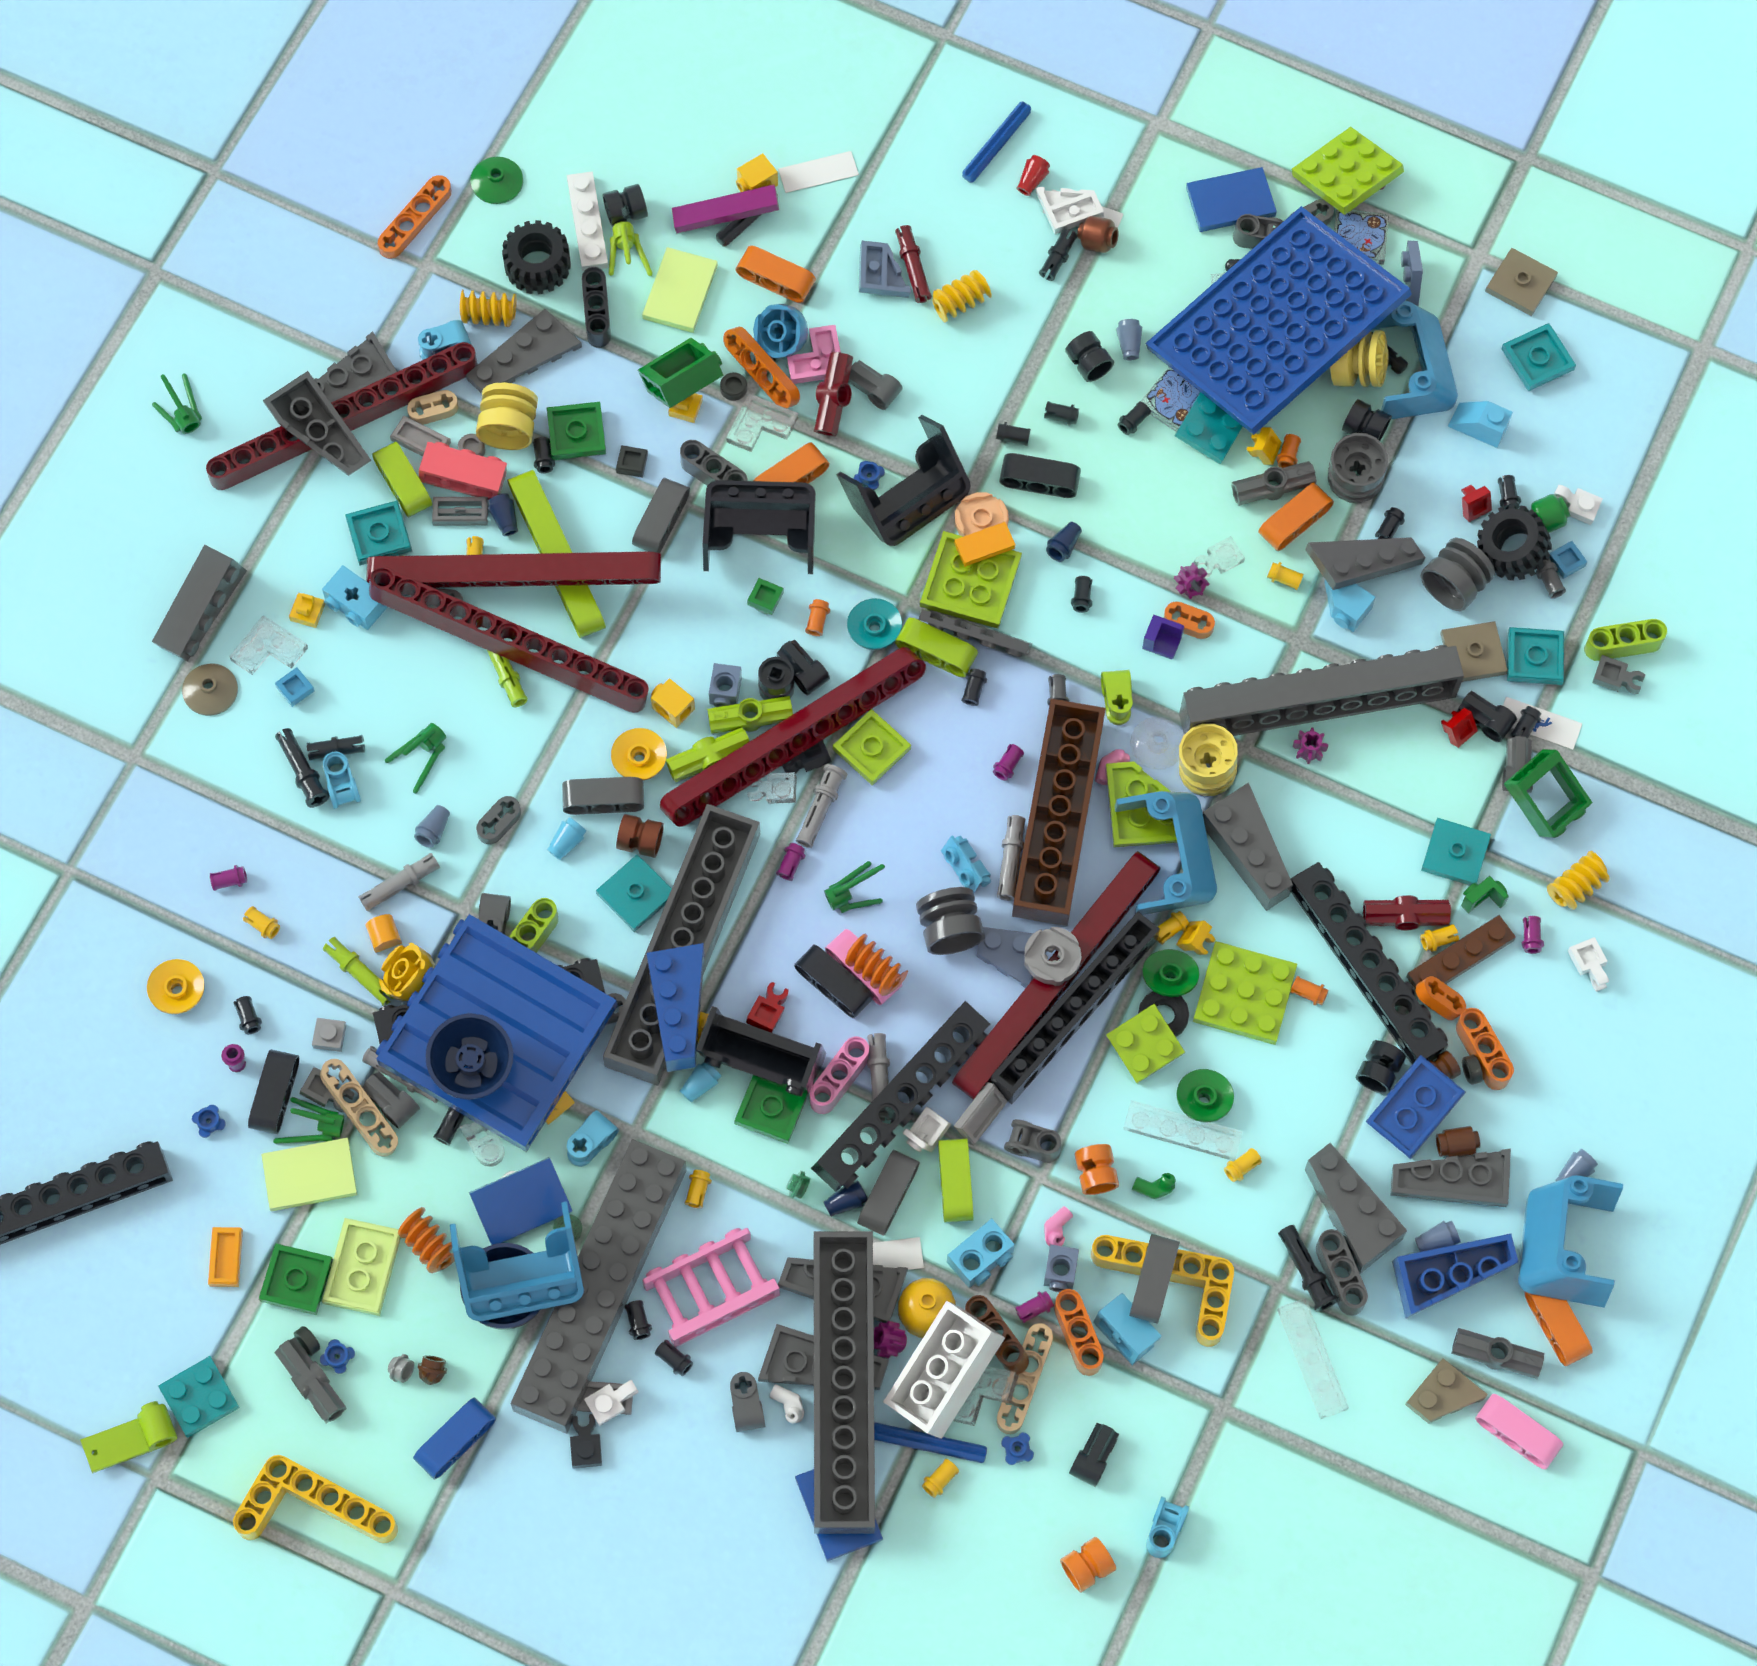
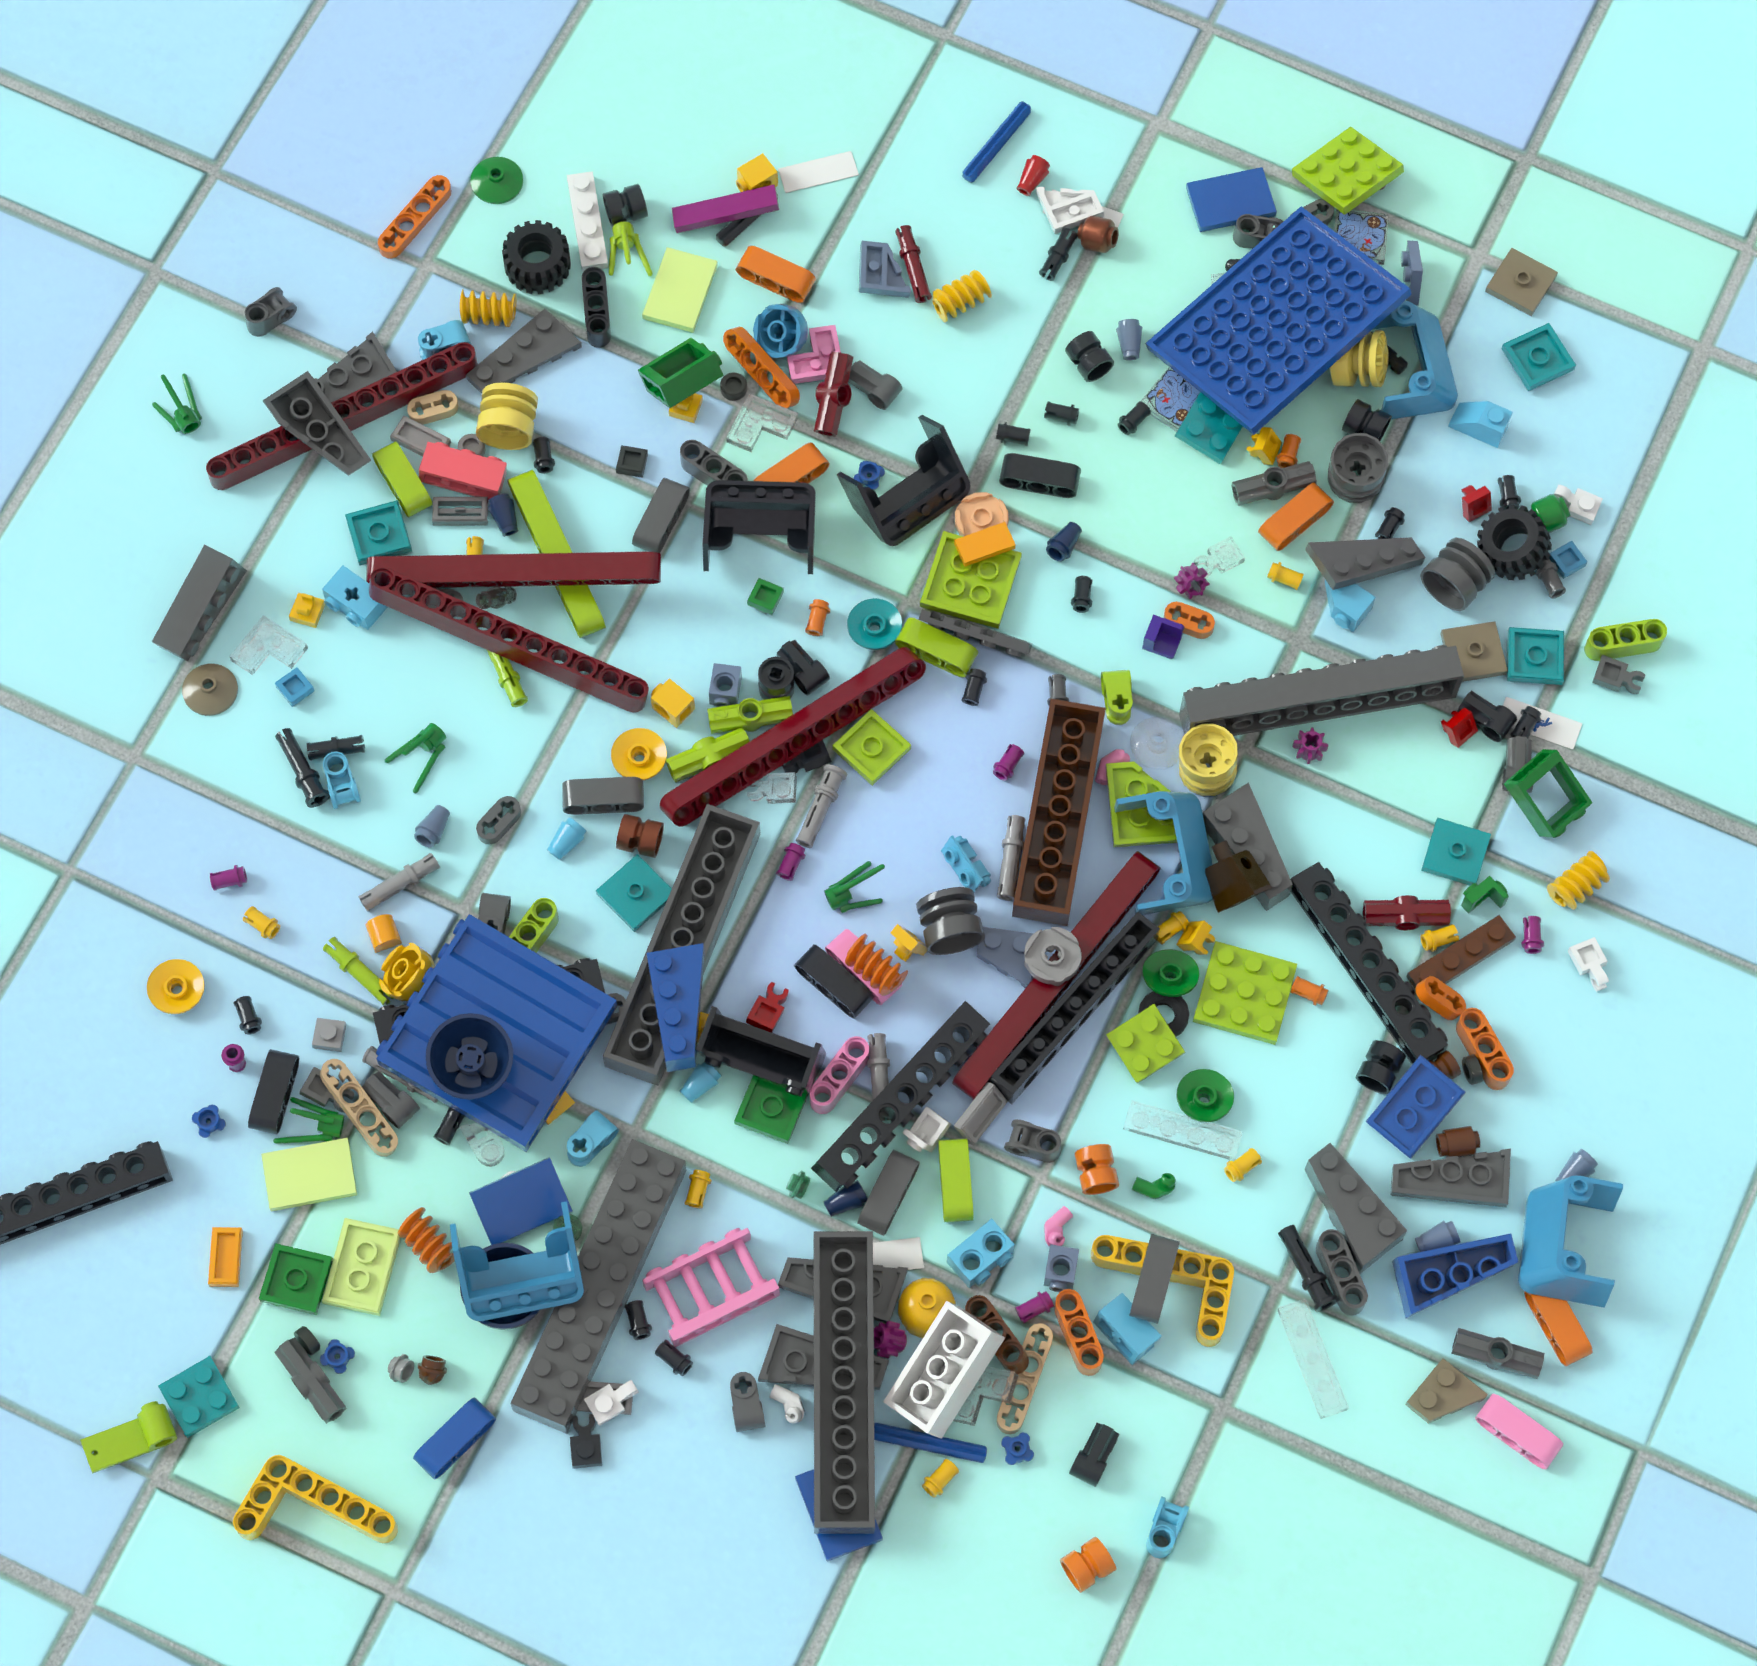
(272, 309): none -> dark grey piece
(496, 597): none -> clear smoke pin
(576, 430): green plate -> none
(907, 943): none -> yellow plate
(1234, 877): none -> dark brown torso

